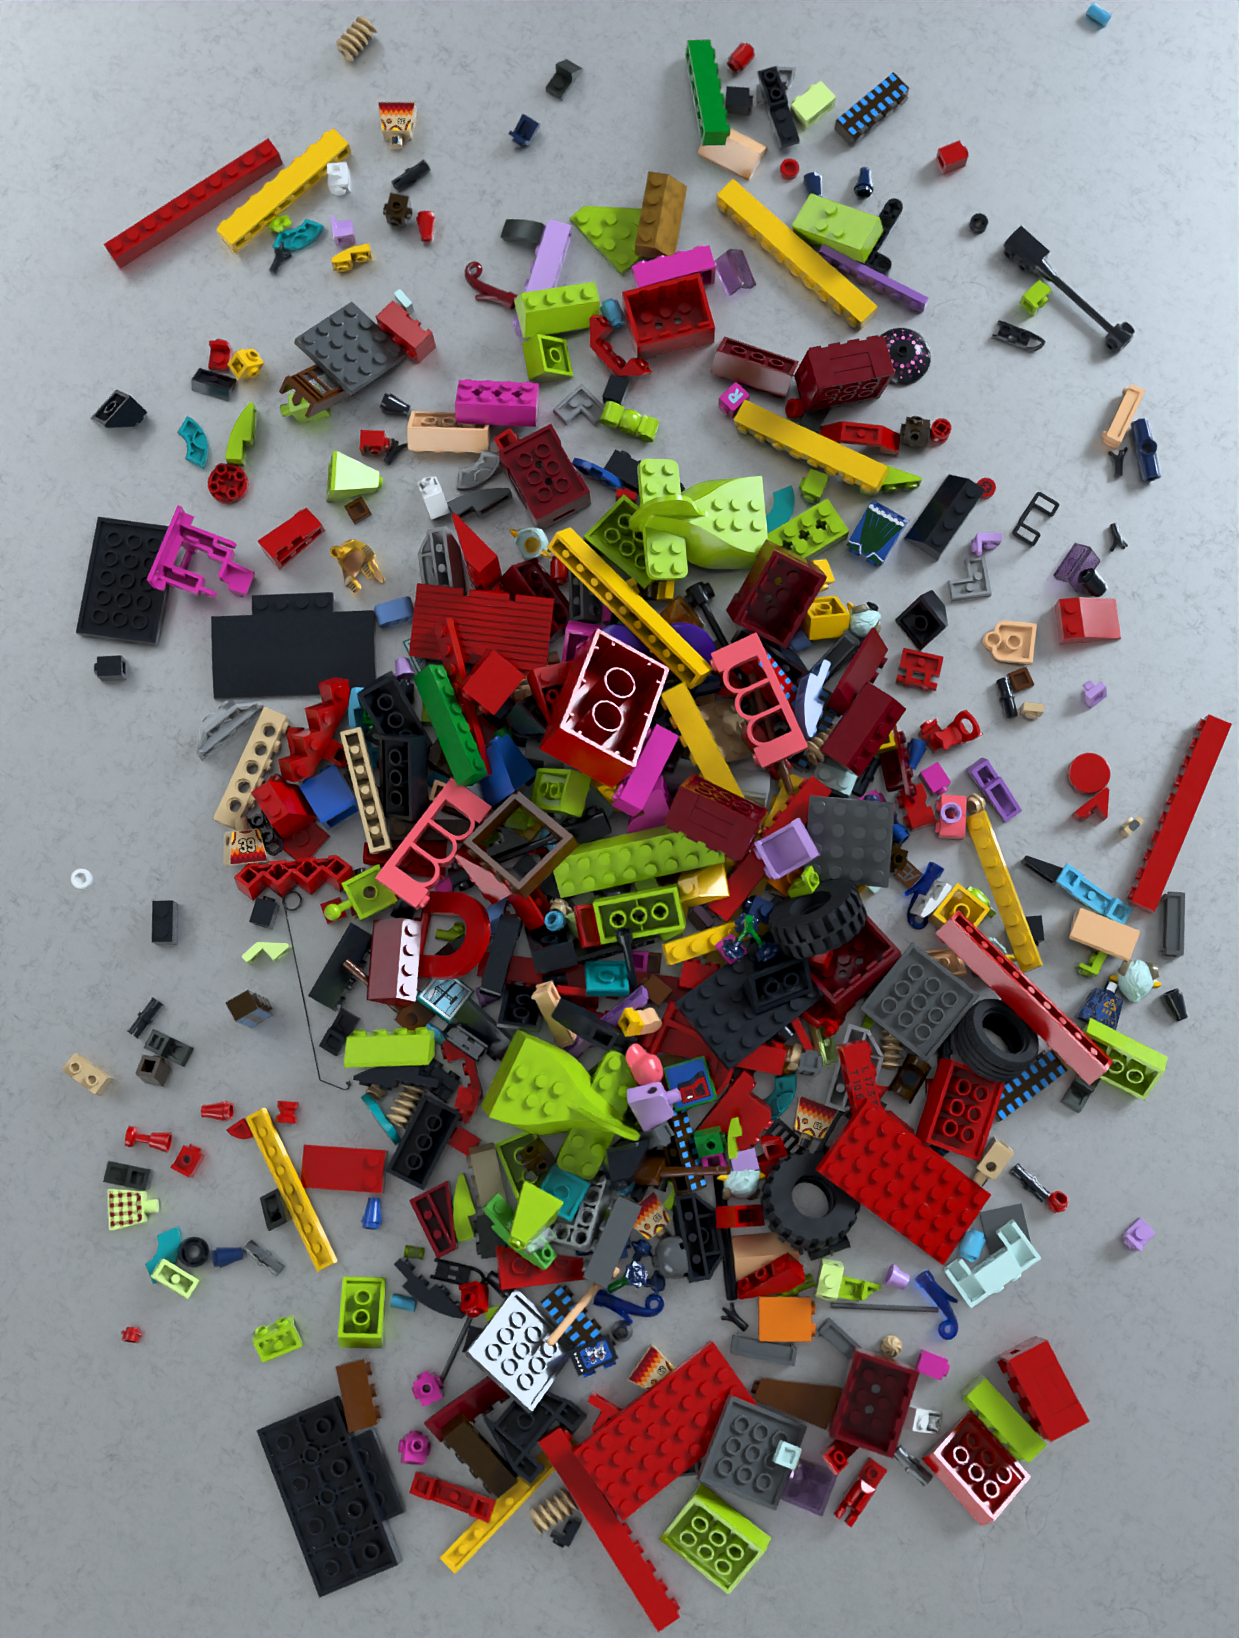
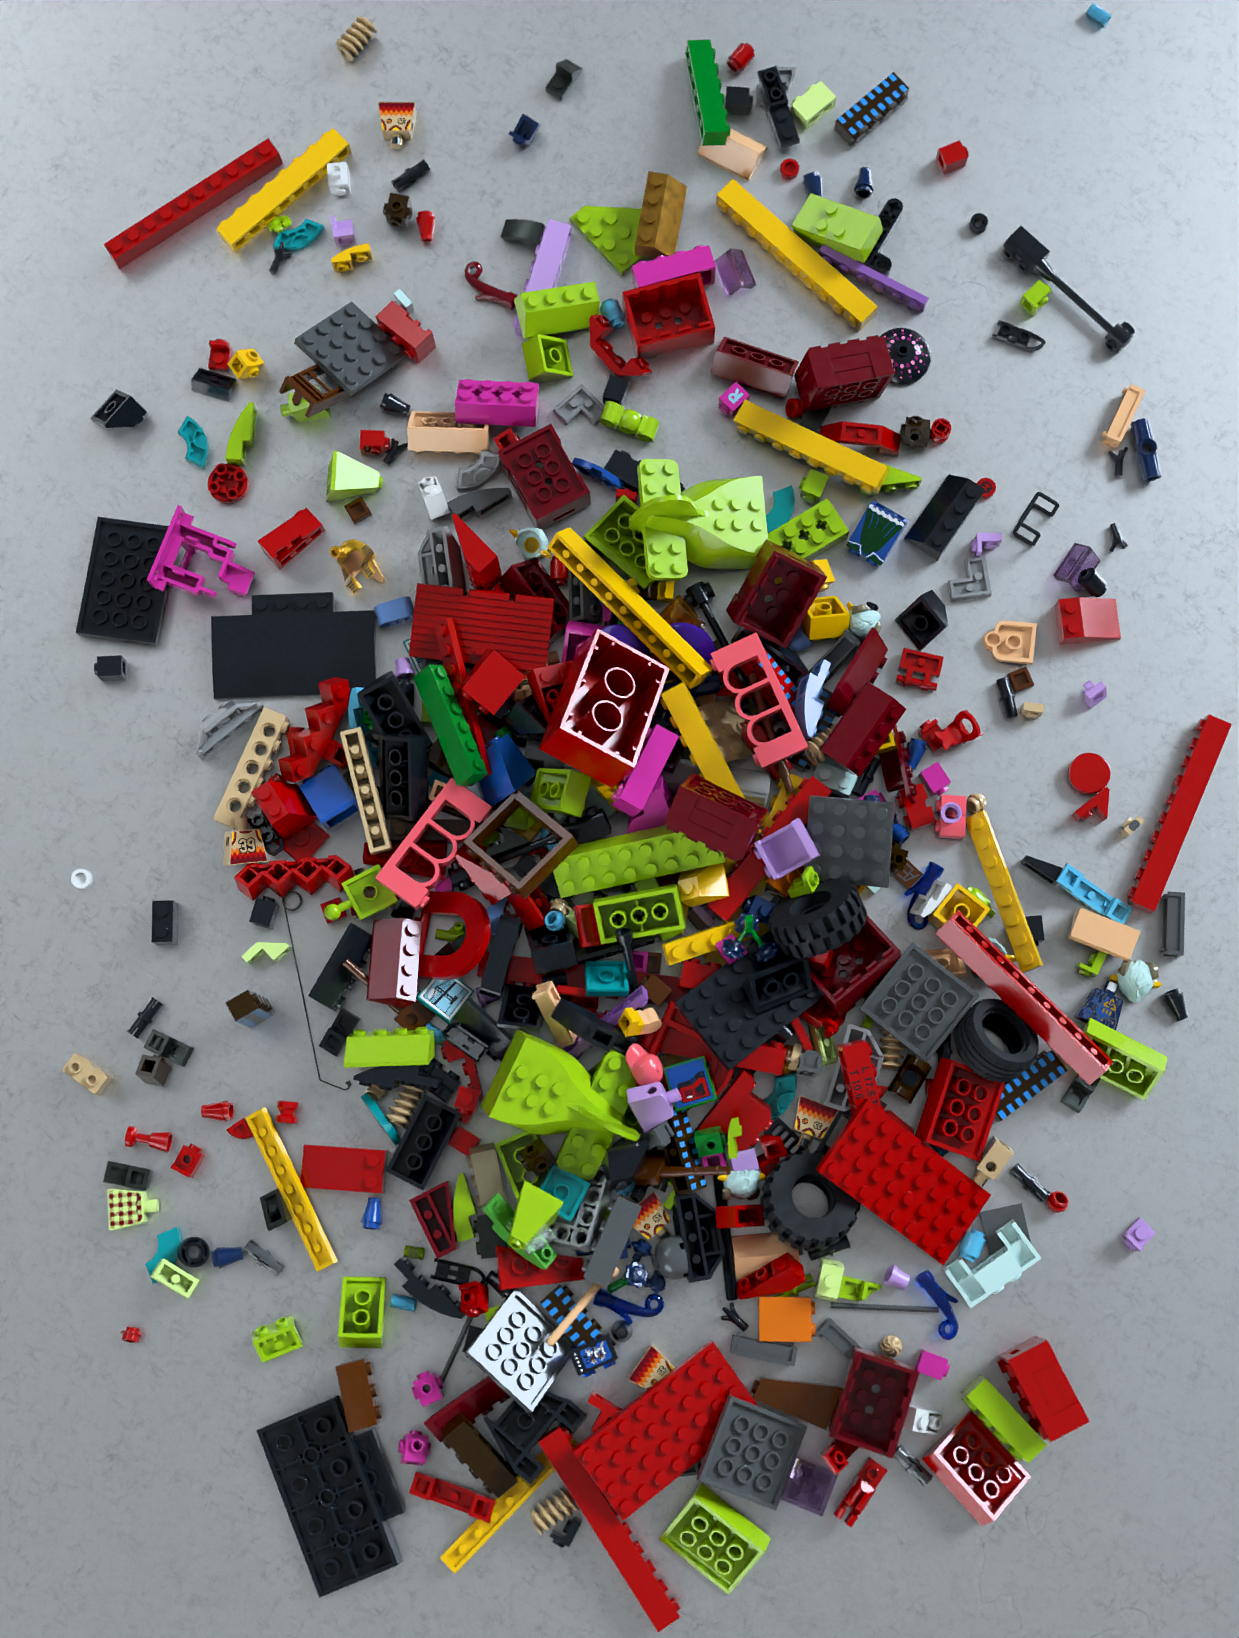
(787, 1454): light aqua plate -> none
(994, 789): medium lavender slope -> none

